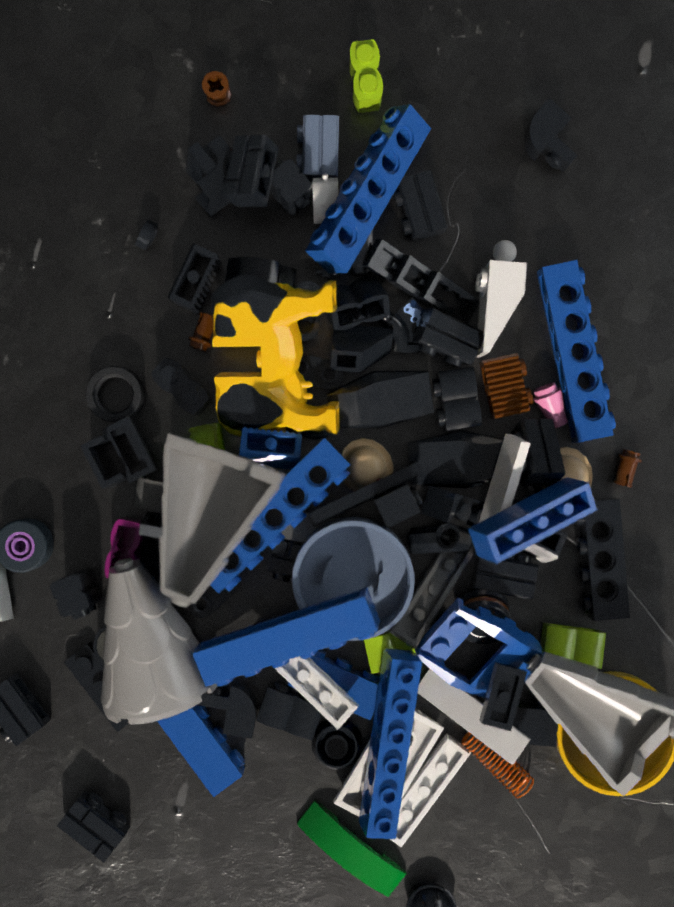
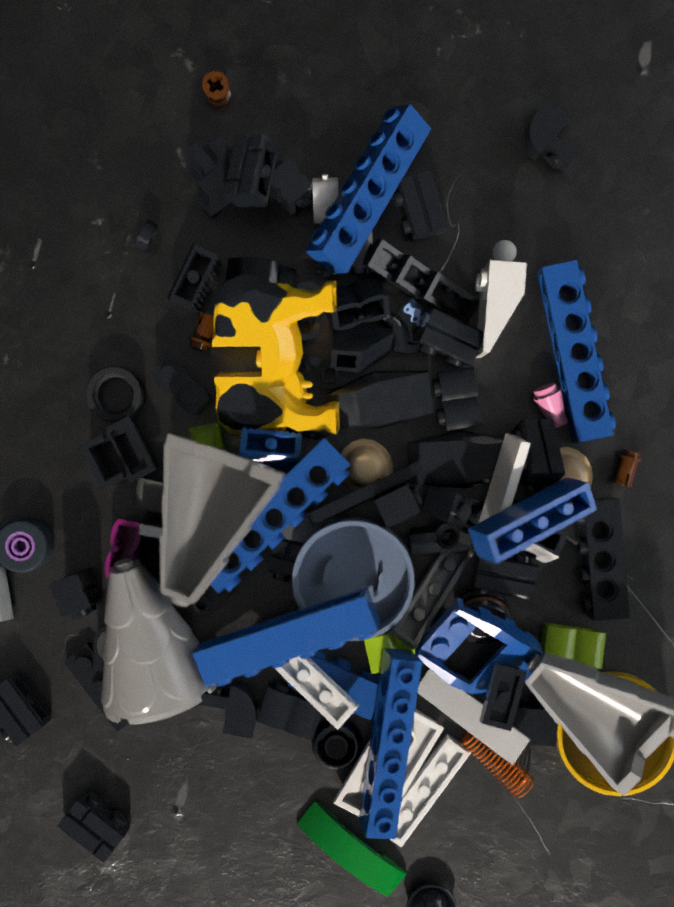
(204, 748): blue brick -> none
(320, 146): sand blue brick -> none
(365, 75): lime brick -> none
(506, 385): reddish brown brick -> none

